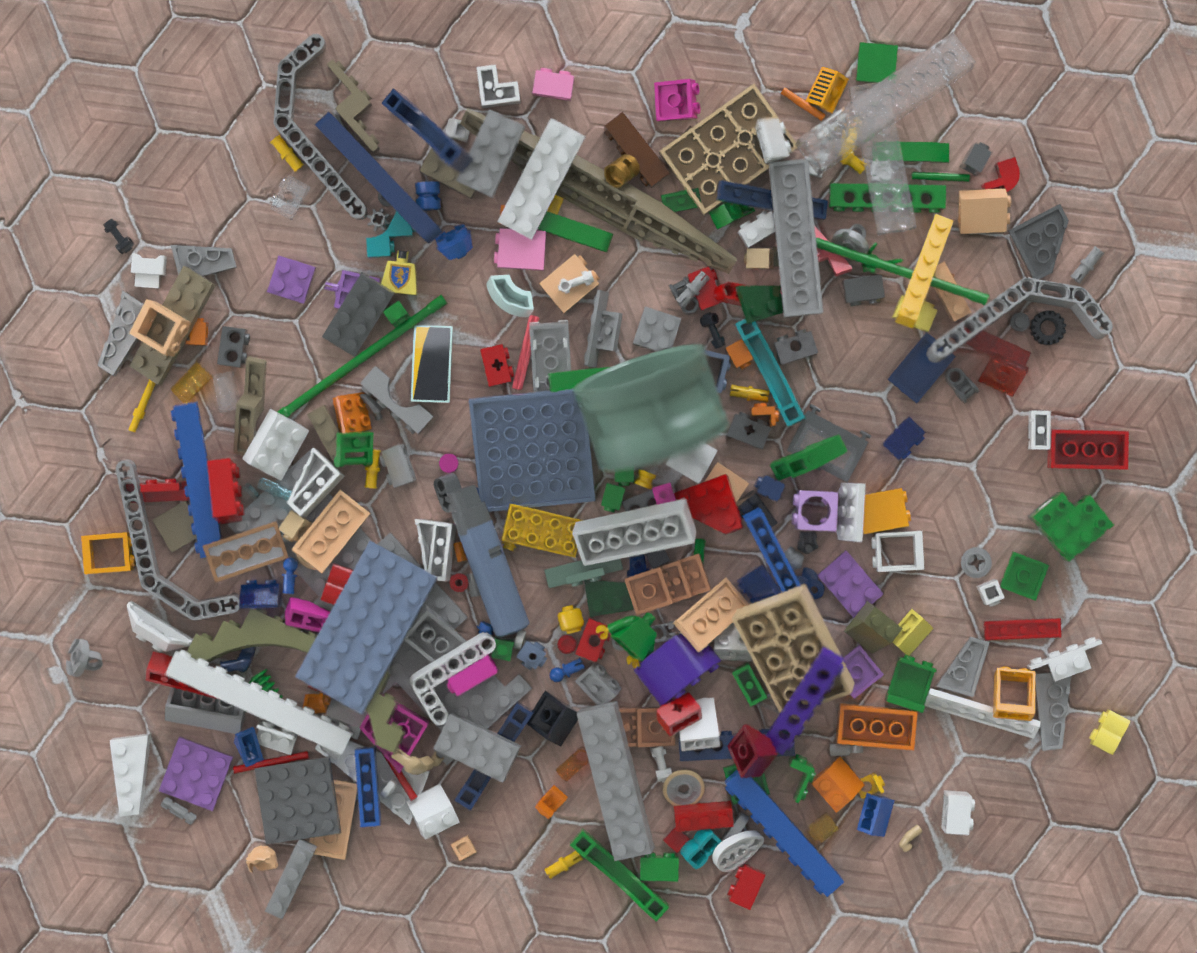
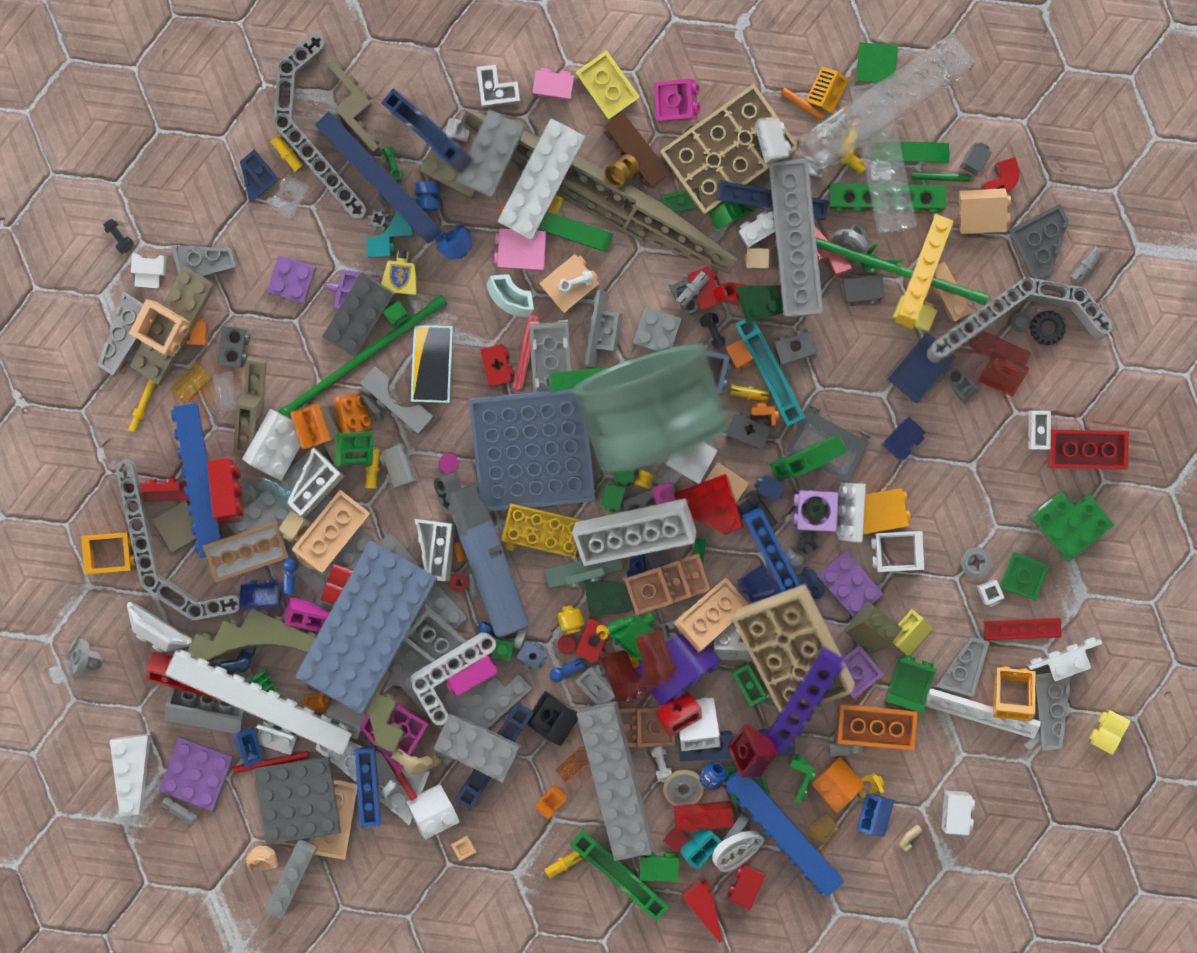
(257, 175): none -> dark blue wing
(310, 426): none -> orange bracket
(395, 173): none -> green bar
(607, 85): none -> light yellow plate
(657, 667): none -> clear red arch
(701, 901): none -> red slope
(712, 776): none -> blue head
(819, 512): none -> green plate

